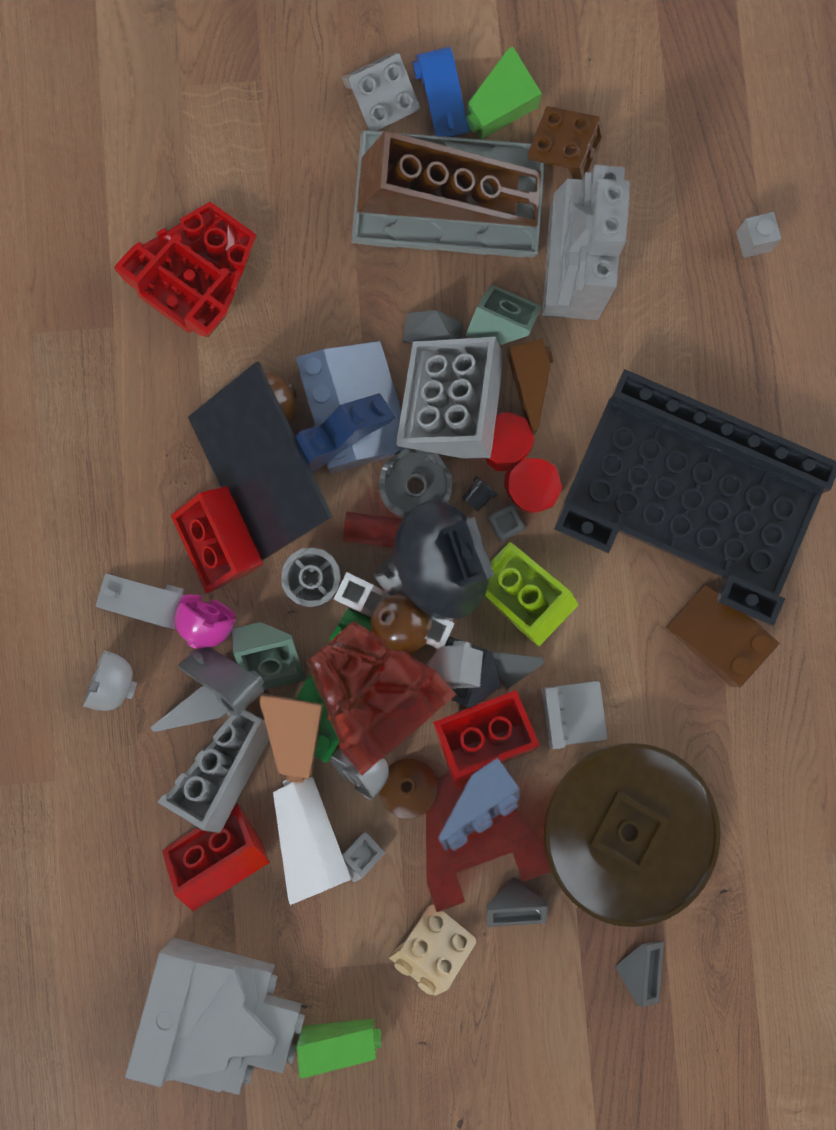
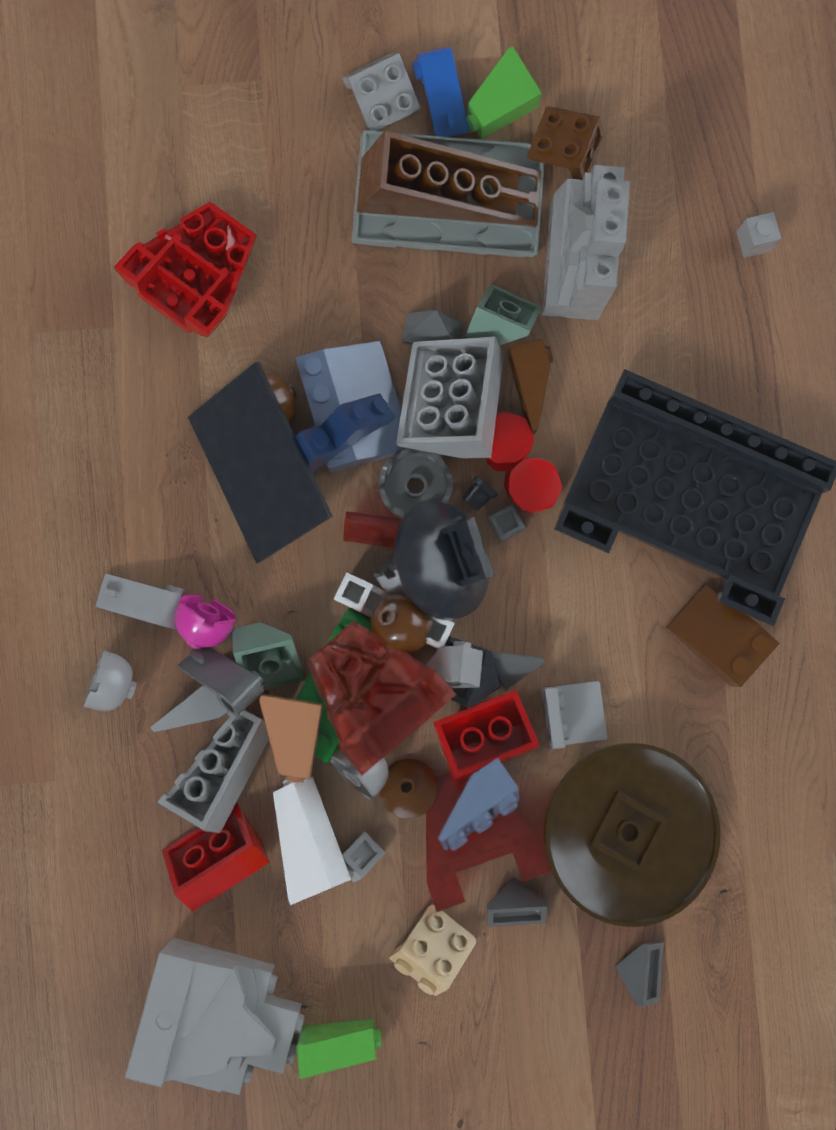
(216, 538): red slope -> none
(311, 577): light grey cylinder -> none
(528, 594): lime slope -> none

